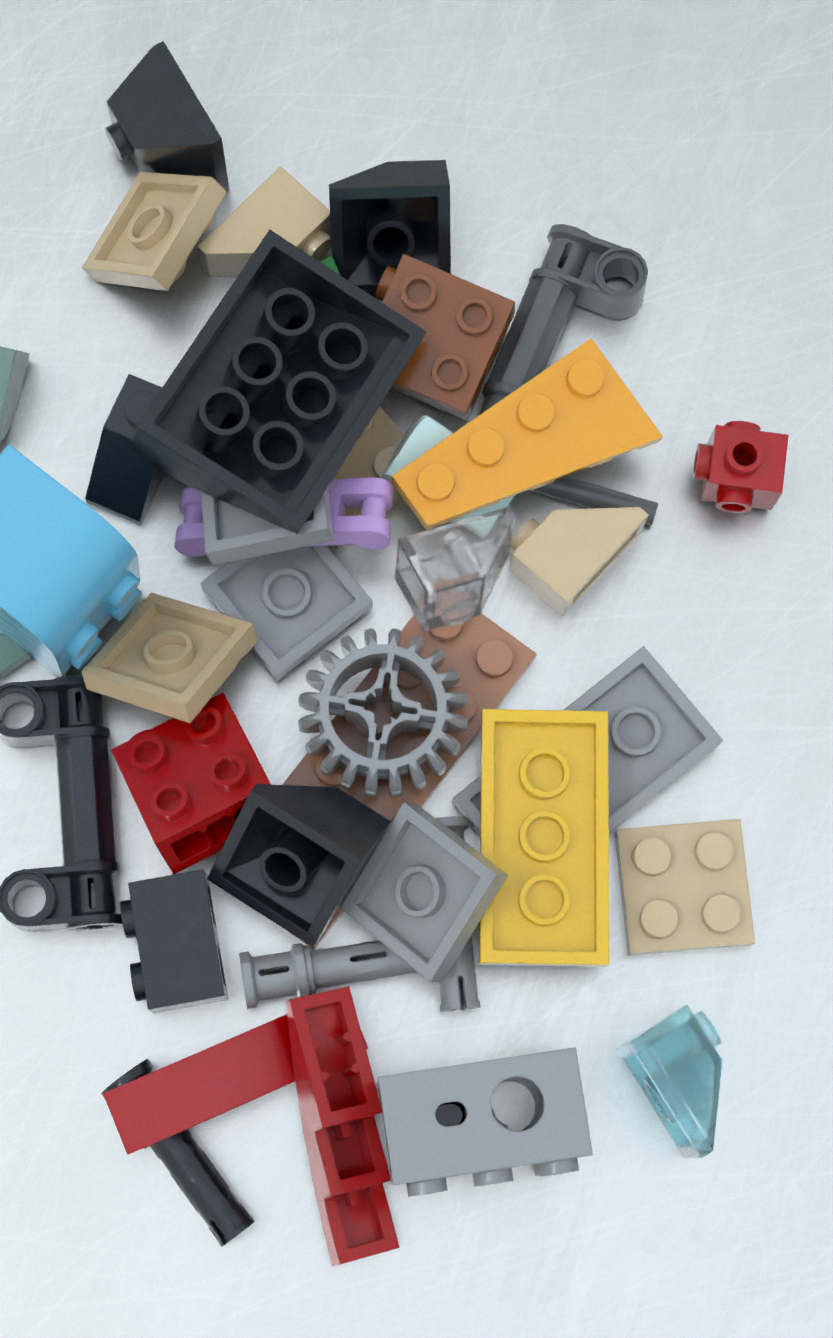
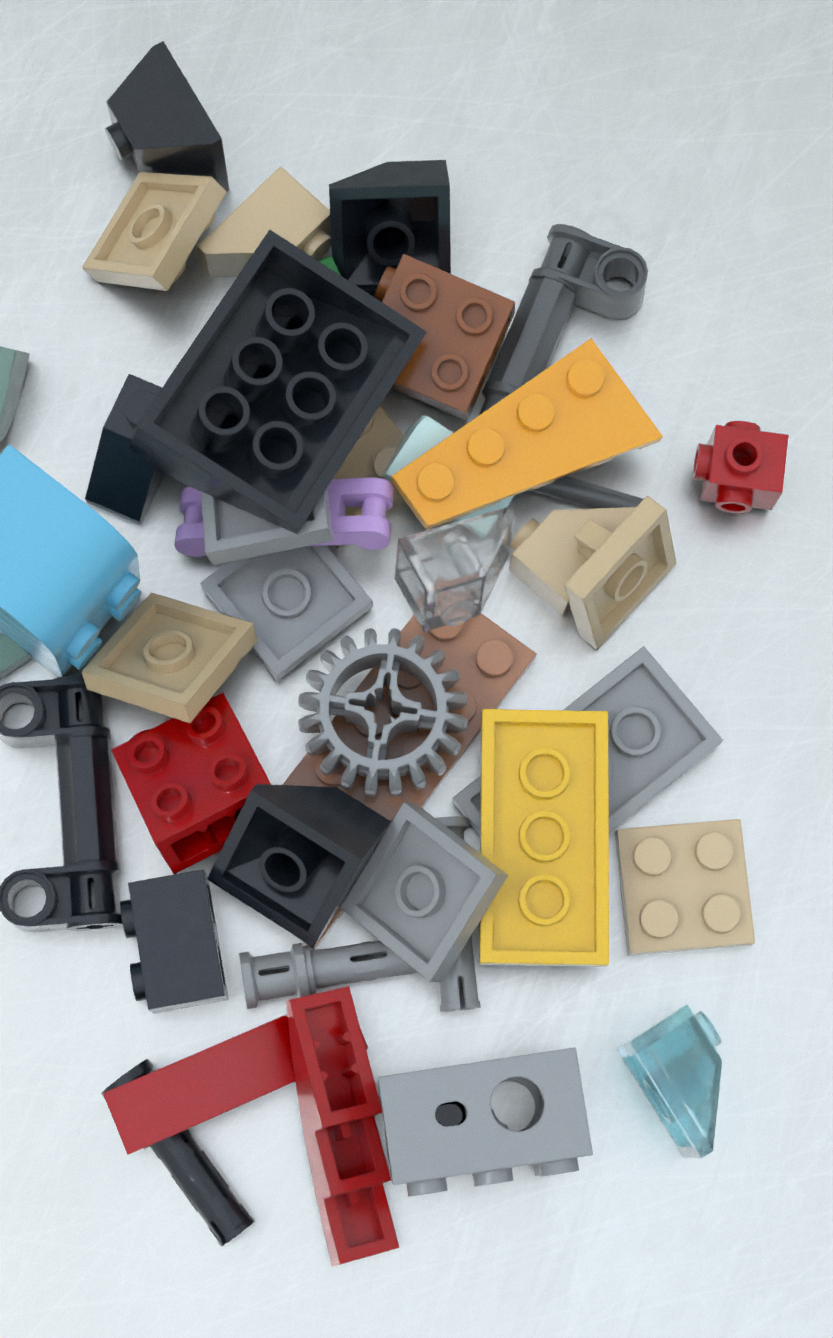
(619, 569): none -> tan hinge

